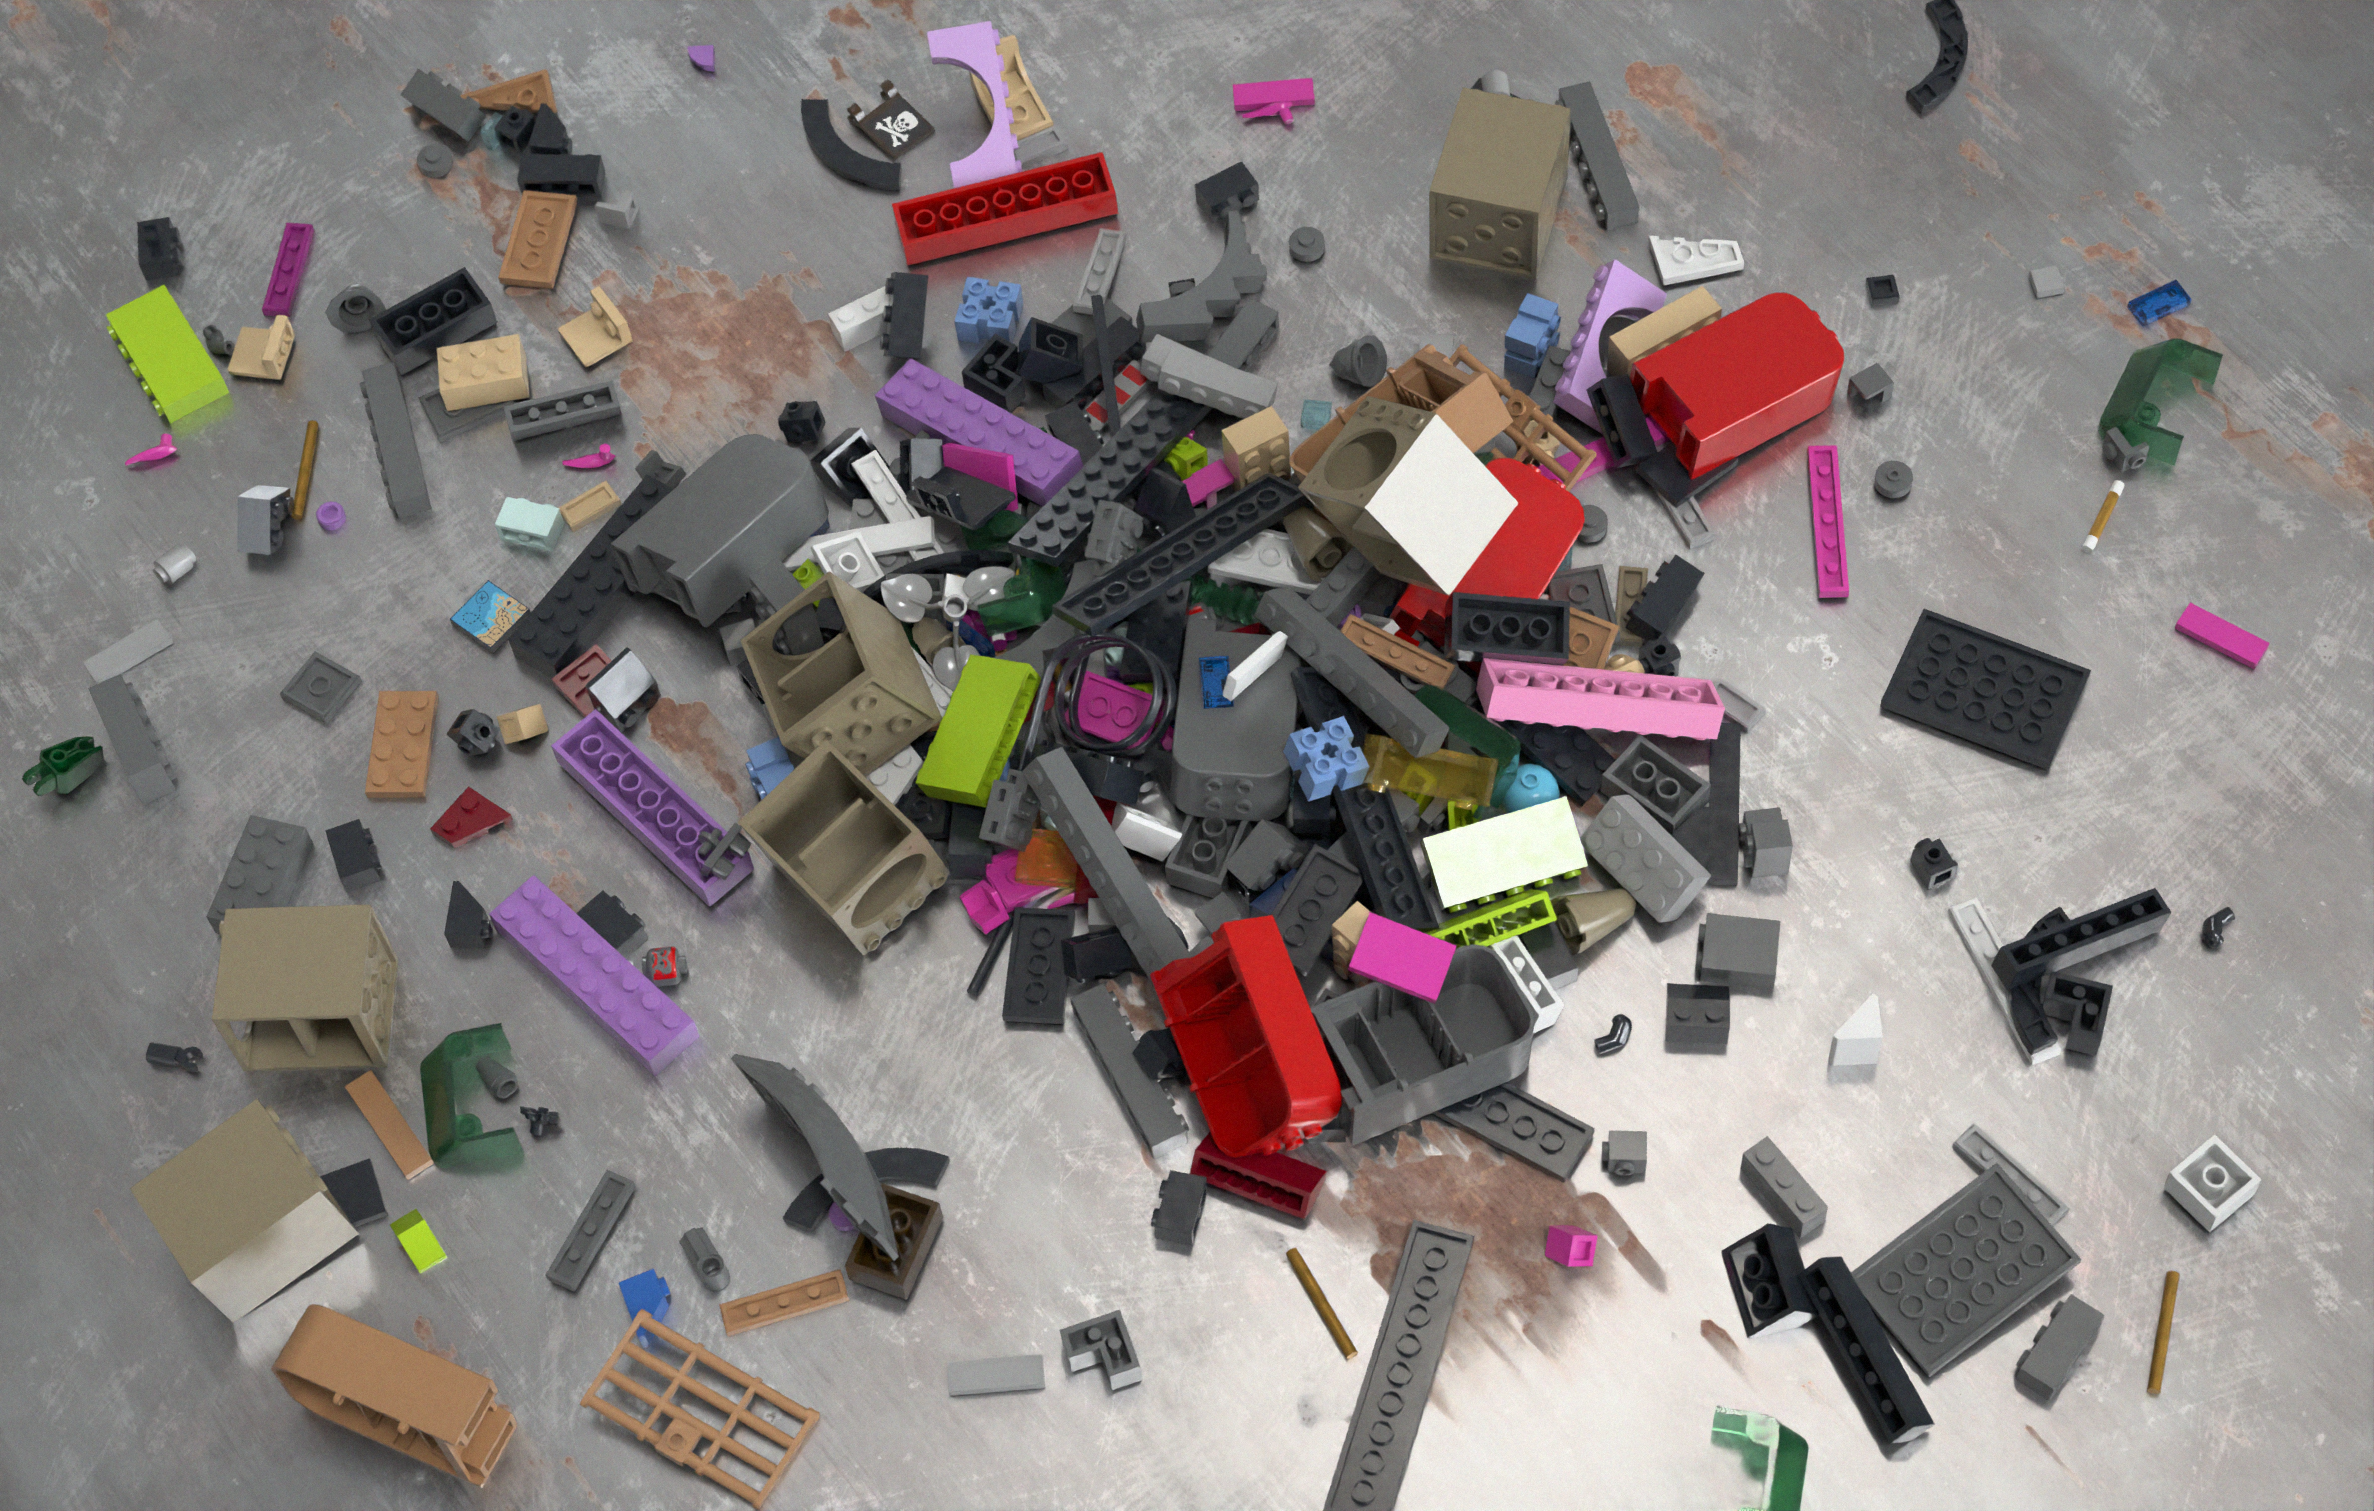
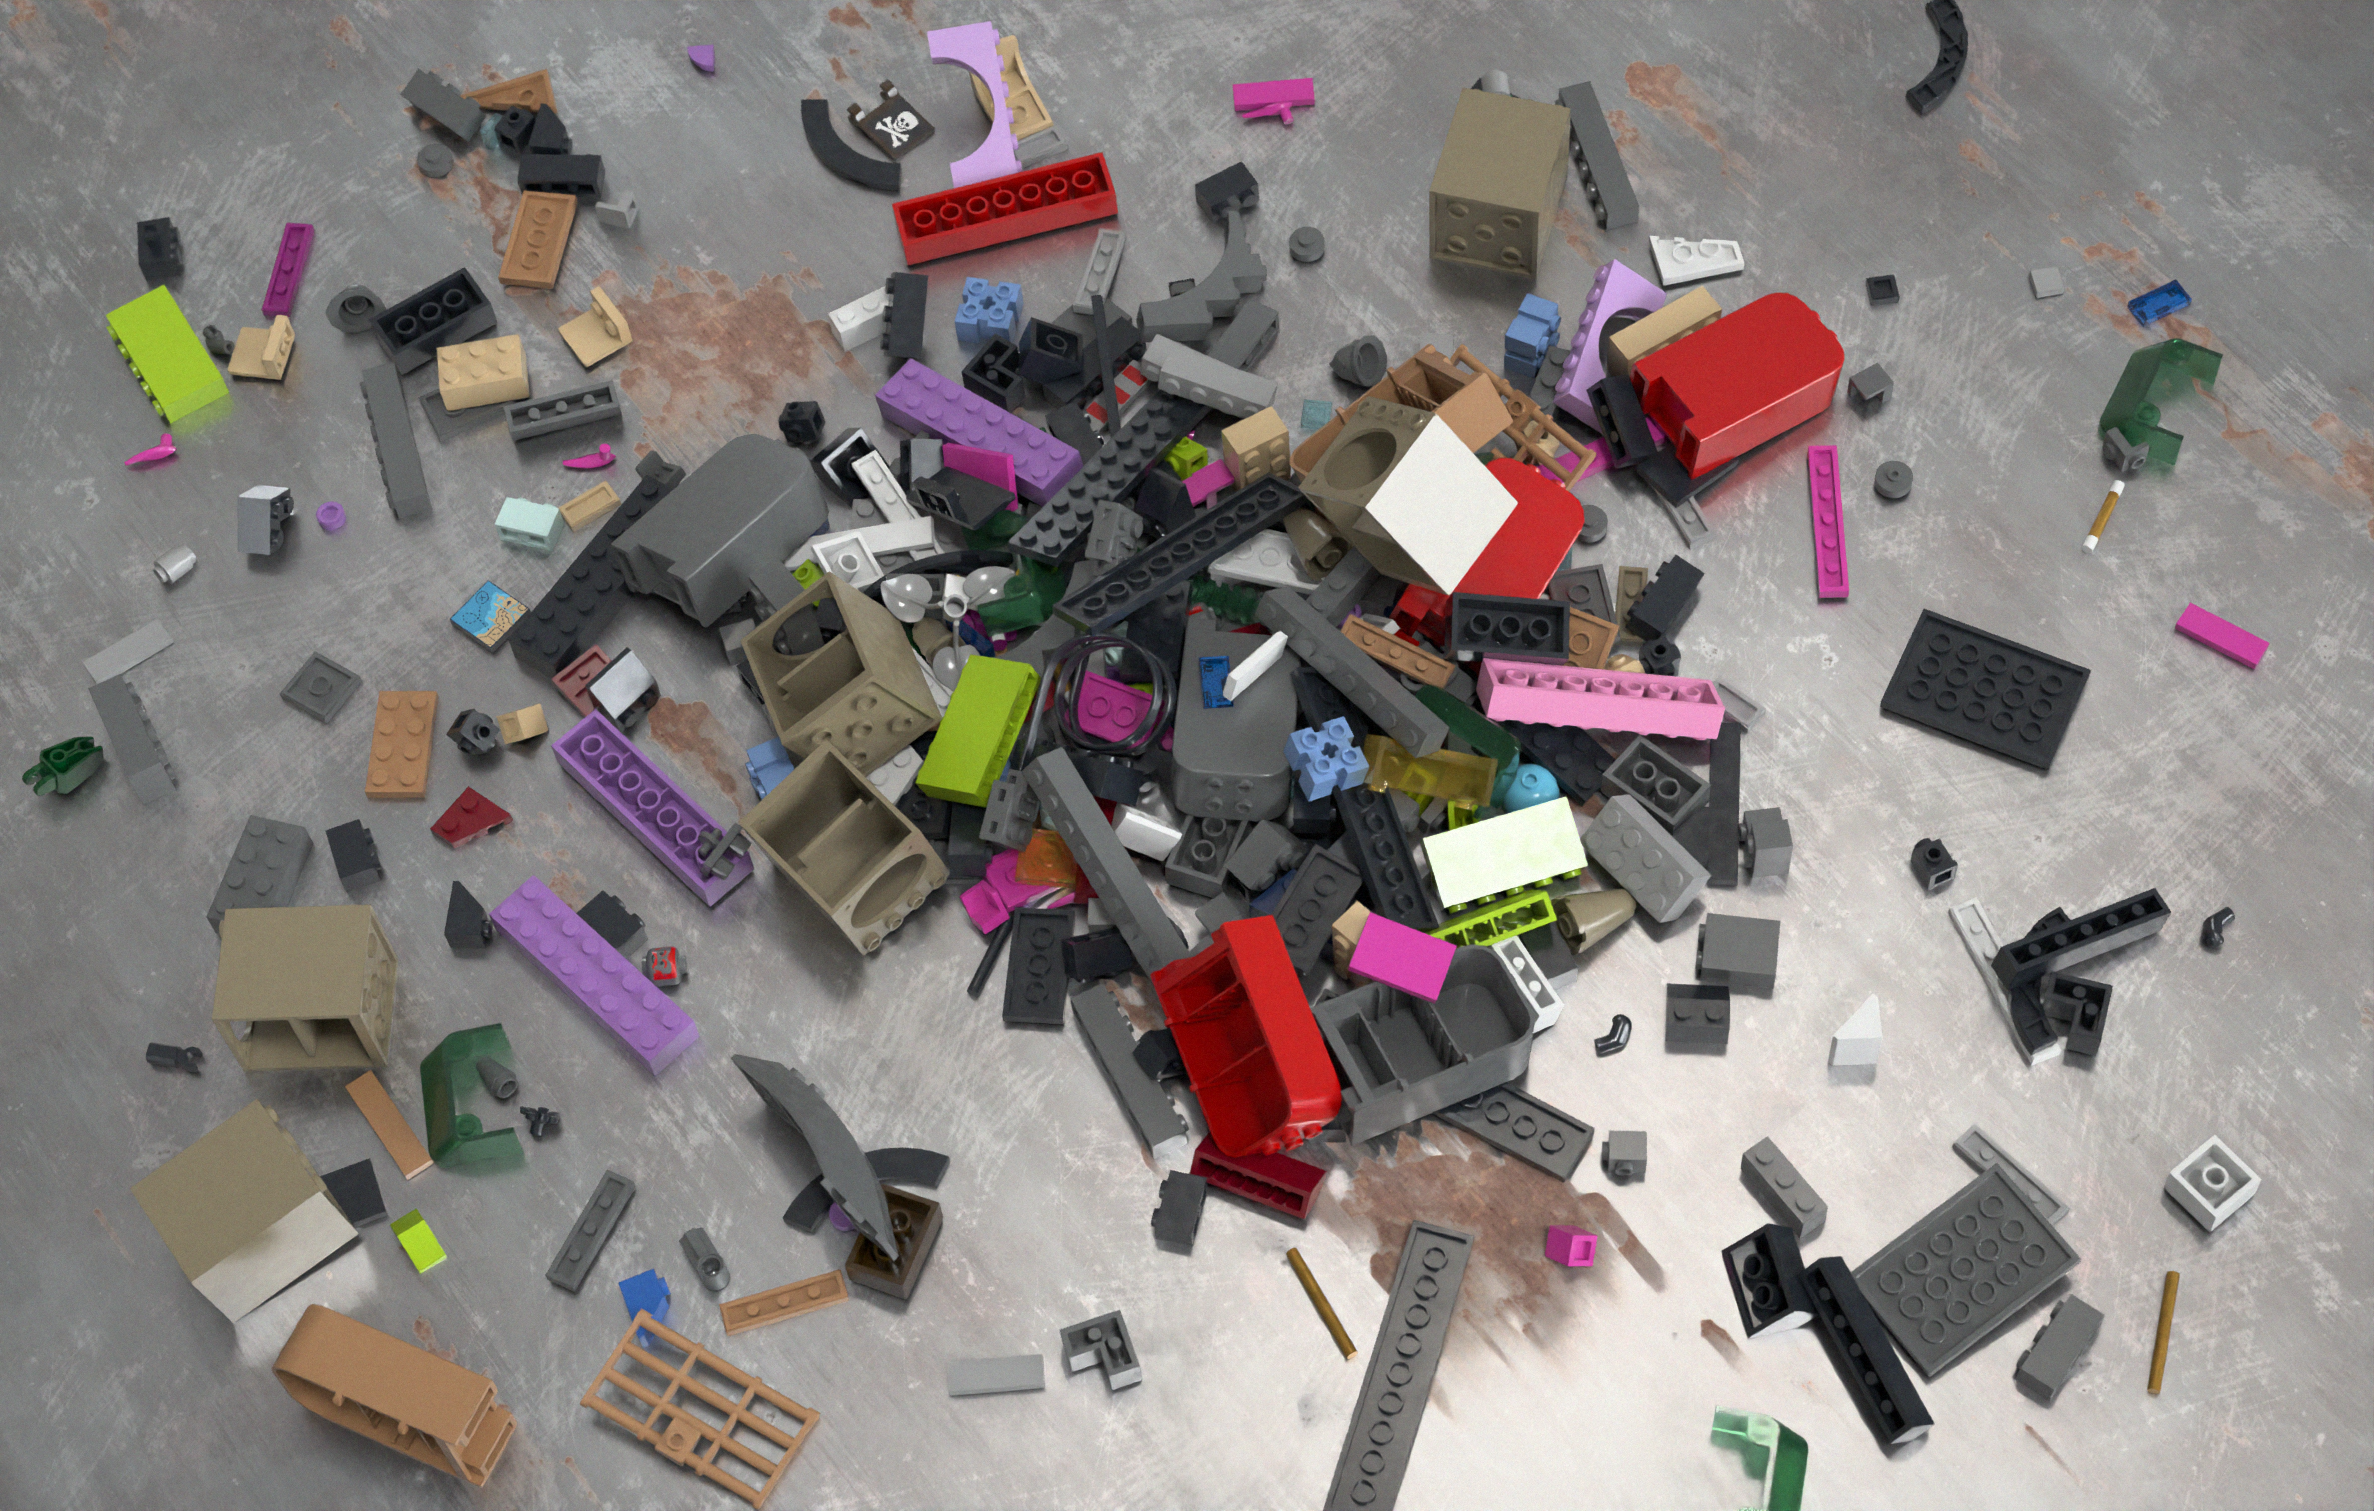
(305, 469): pearl gold bar -> none

